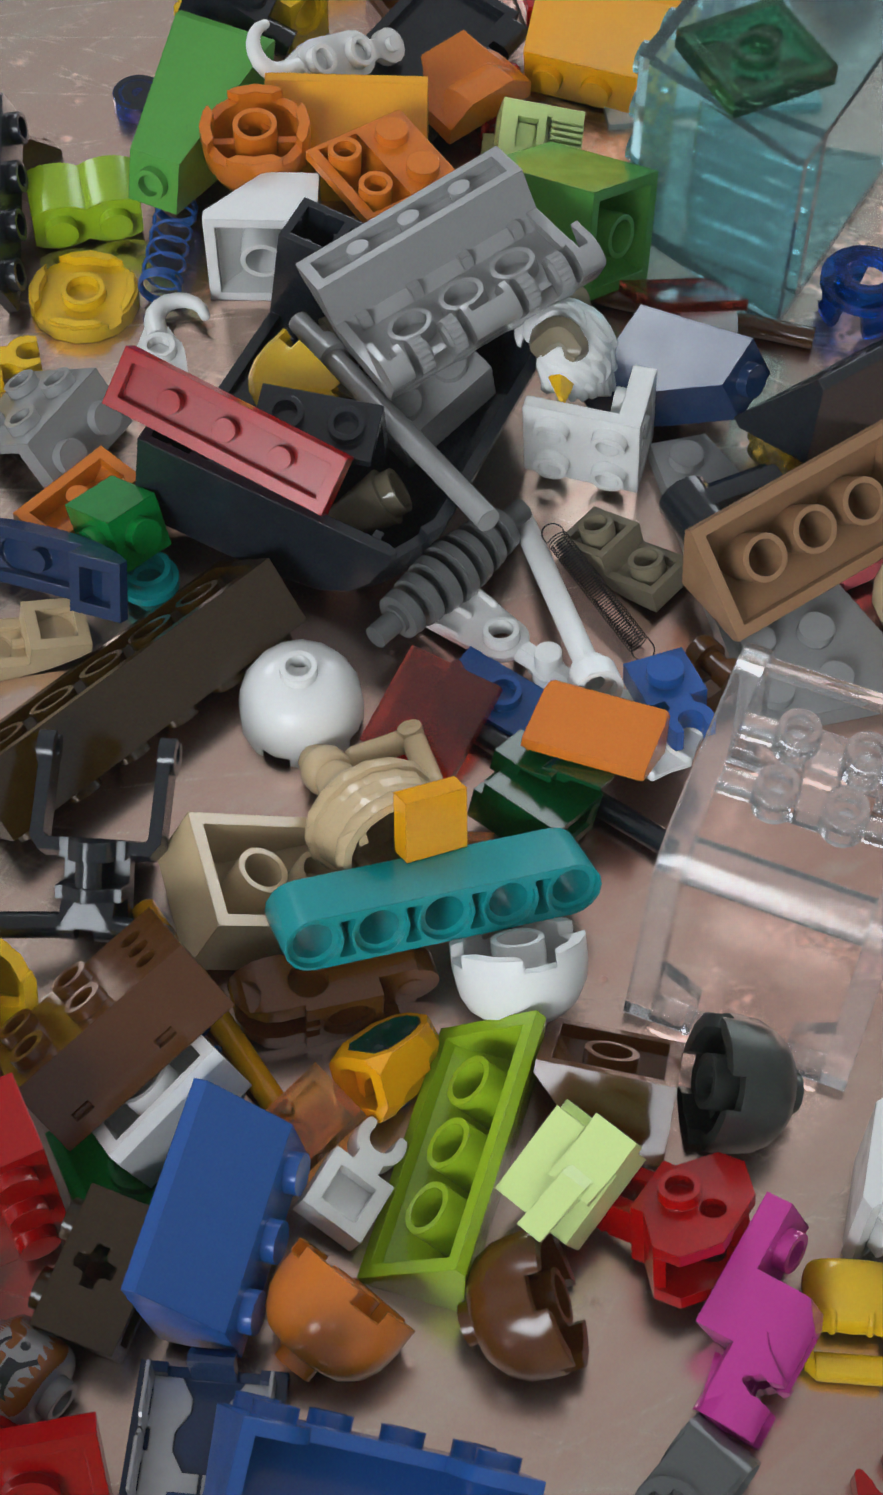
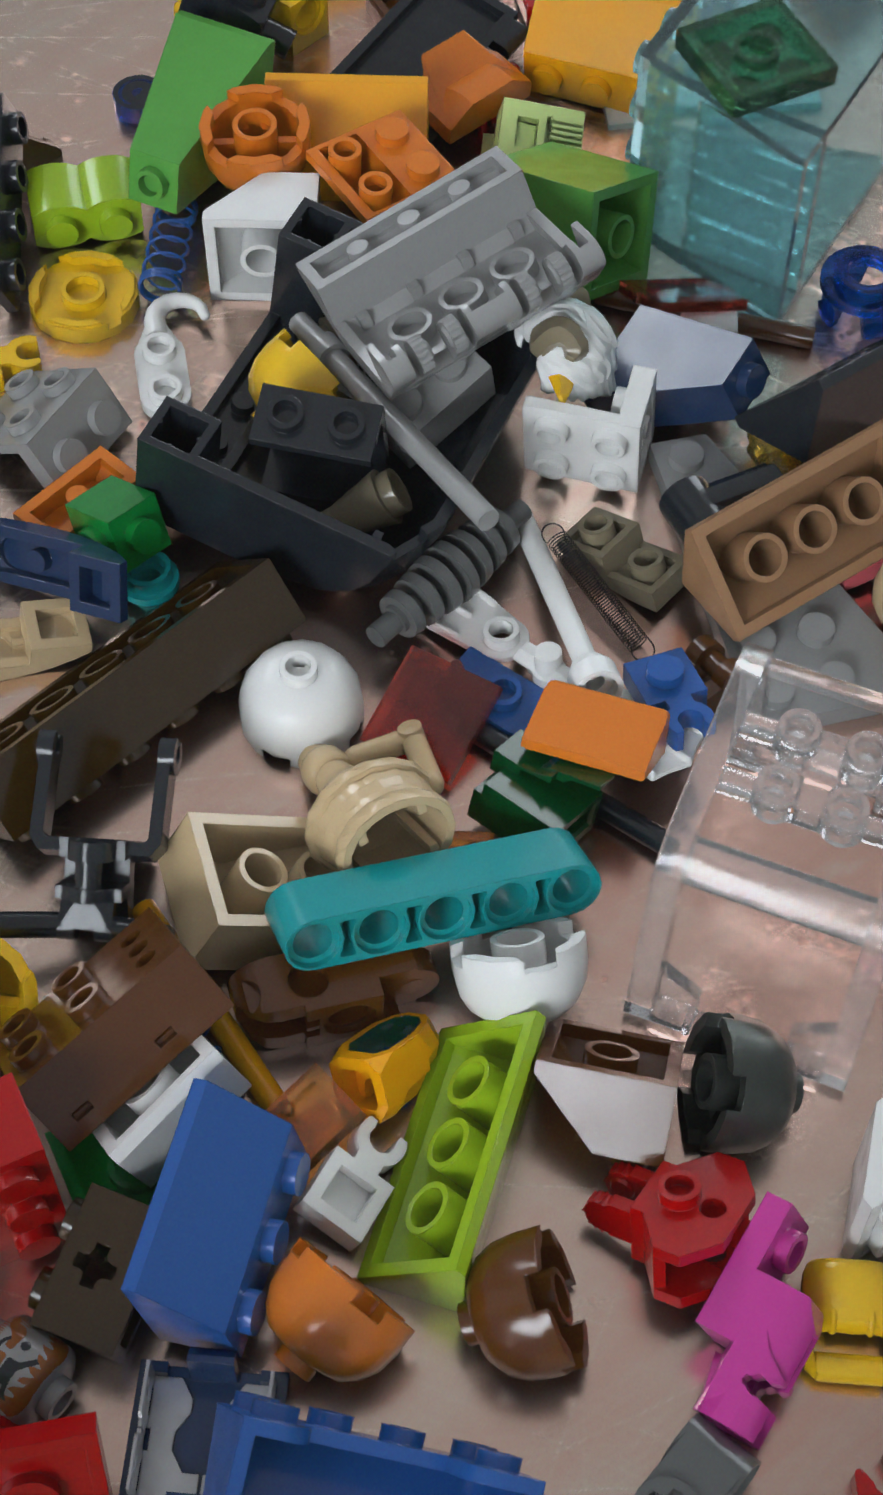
(227, 430): plate -> none
(329, 54): white piece -> none
(430, 819): light orange tile -> none
(570, 1174): yellowish green piece -> none

